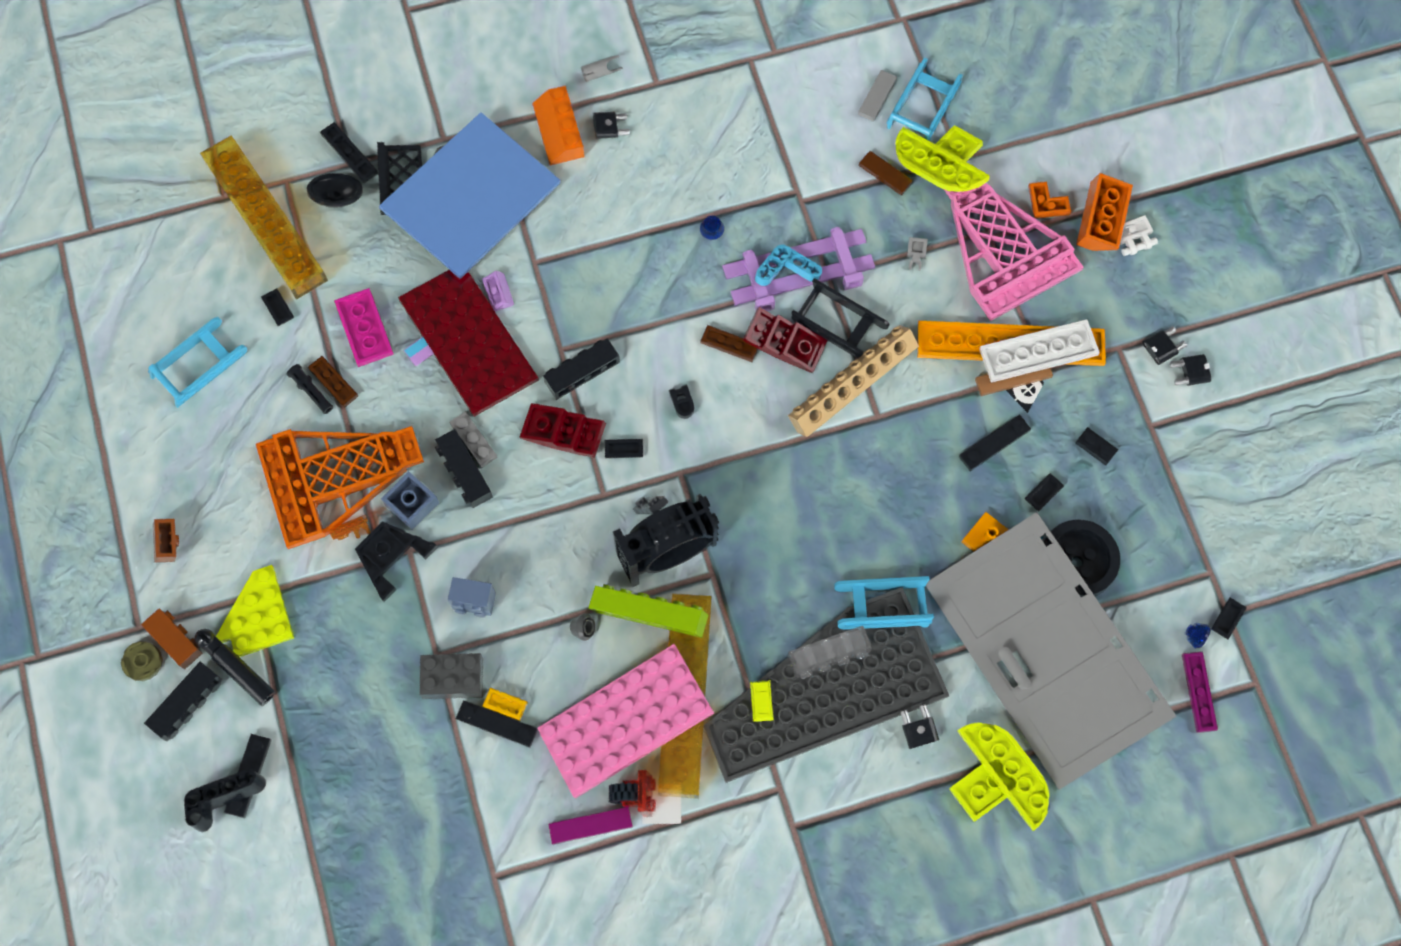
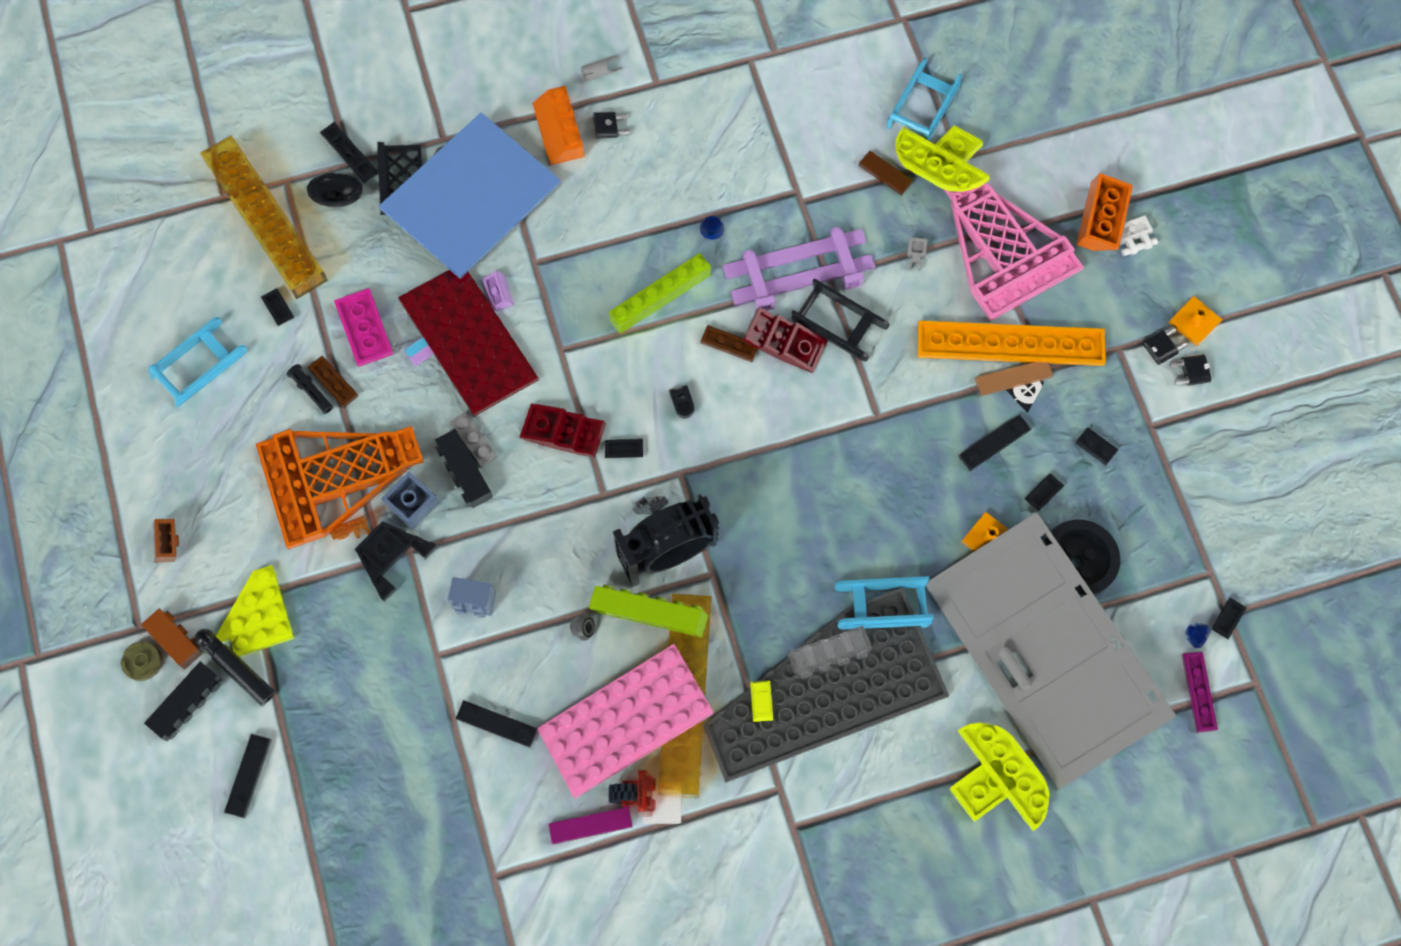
(203, 799): black beam -> none
(451, 676): dark grey brick -> none
(505, 704): yellow plate -> none
(581, 369): black brick -> none
(659, 293): none -> lime brick
(787, 260): medium azure beam -> none
(864, 377): tan brick -> none
(877, 95): light grey tile -> none
(920, 731): black piece -> none
(1039, 350): white plate -> none
(1043, 205): orange brick -> none
(1195, 321): none -> light orange tile

